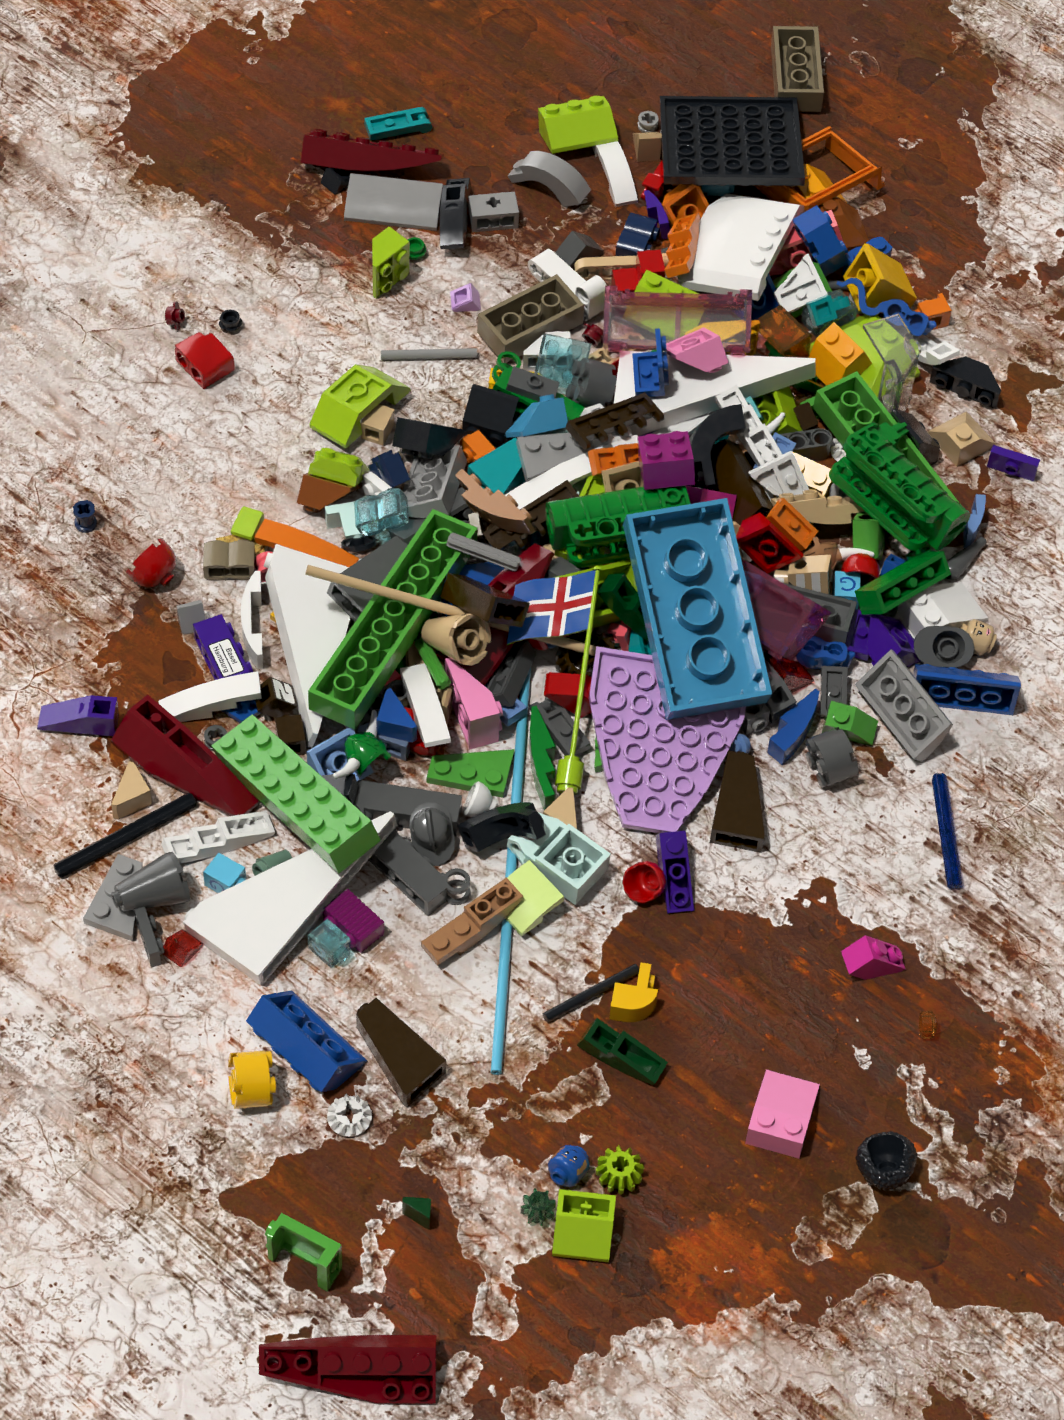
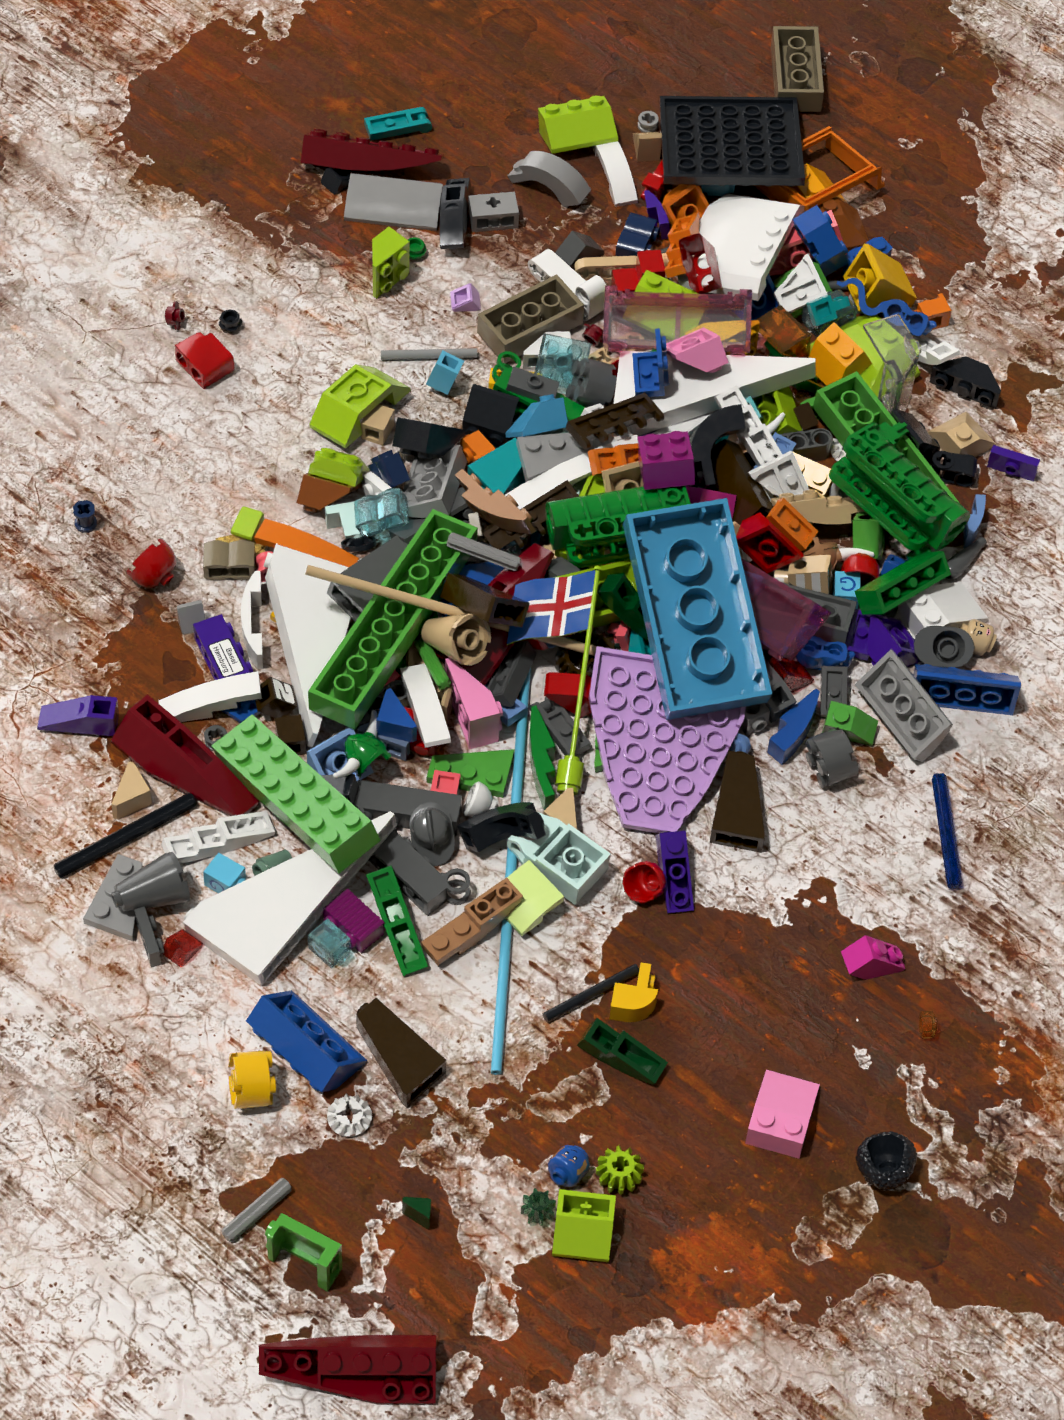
(256, 1210): none -> light grey axle
(397, 920): none -> green slope
(444, 372): none -> medium azure brick
(445, 782): none -> coral tile
(696, 246): none -> red piece
(956, 468): none -> black piece

